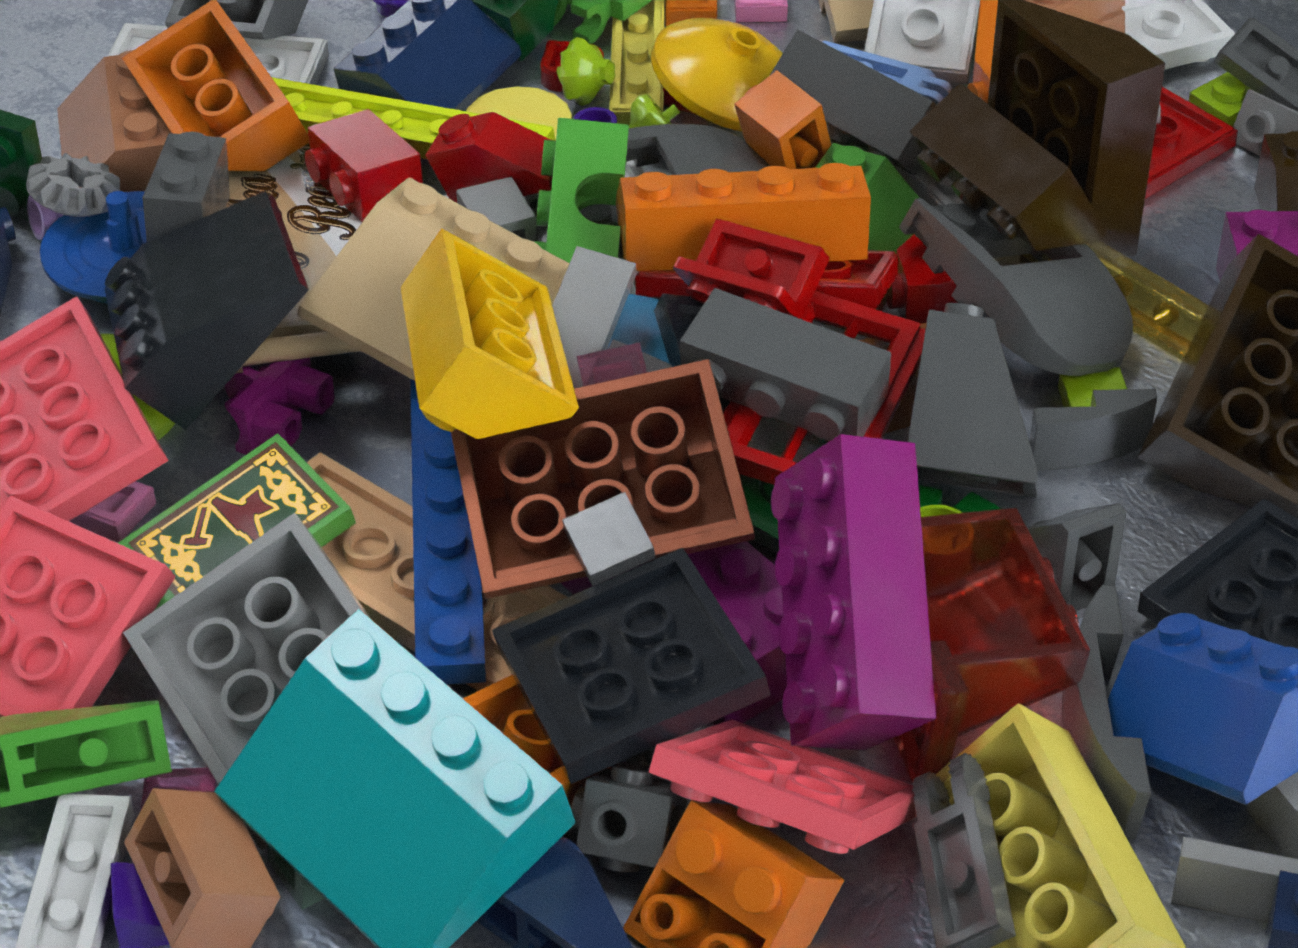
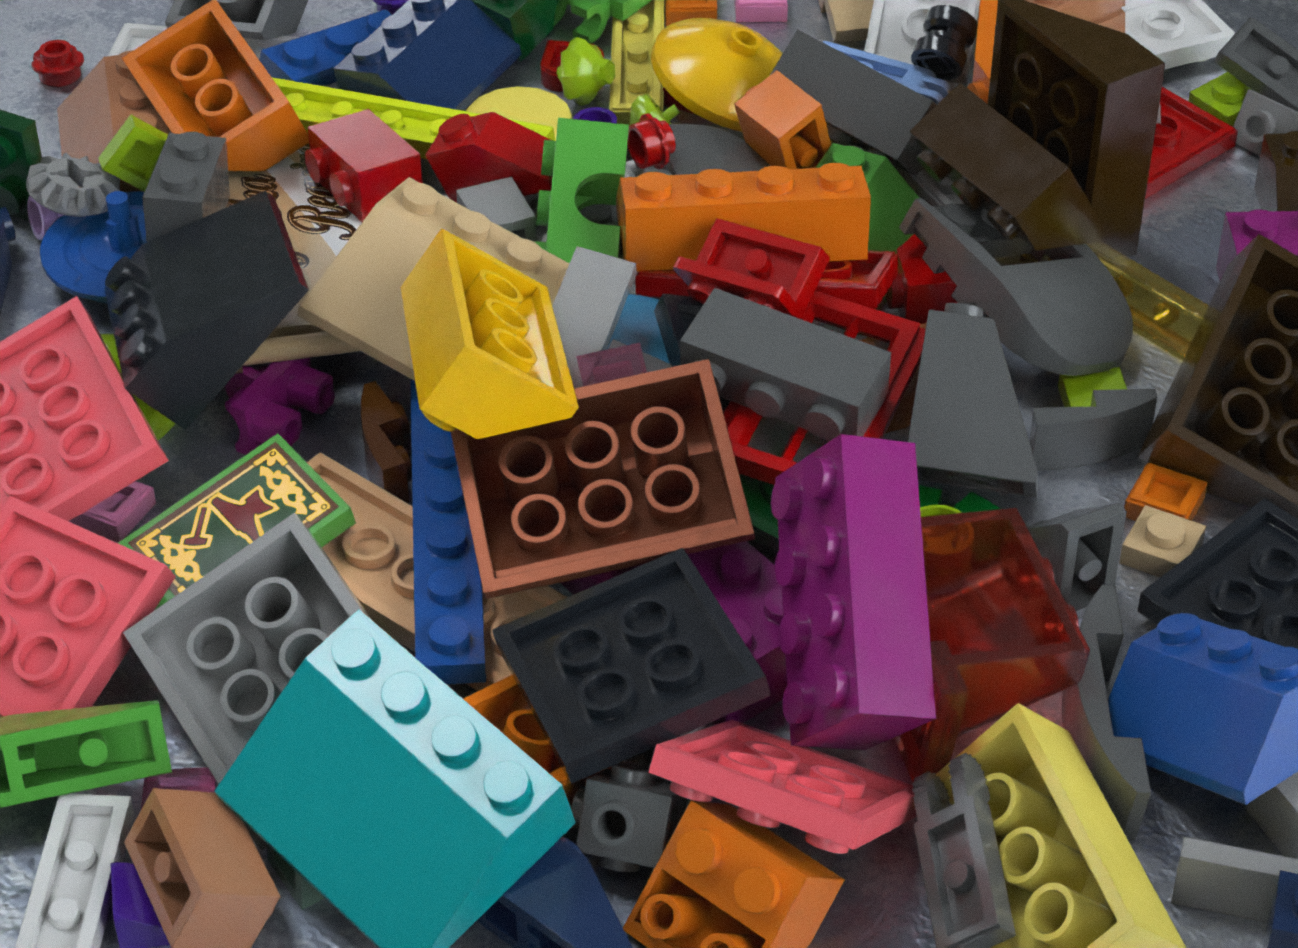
(57, 63): none -> red plate
(133, 152): none -> lime plate
(315, 55): none -> blue plate
(383, 433): none -> reddish brown slope
(608, 539): tile -> none
(650, 142): none -> red plate
(946, 37): none -> black wheel
(1160, 541): none -> tan plate
(1166, 492): none -> orange tile

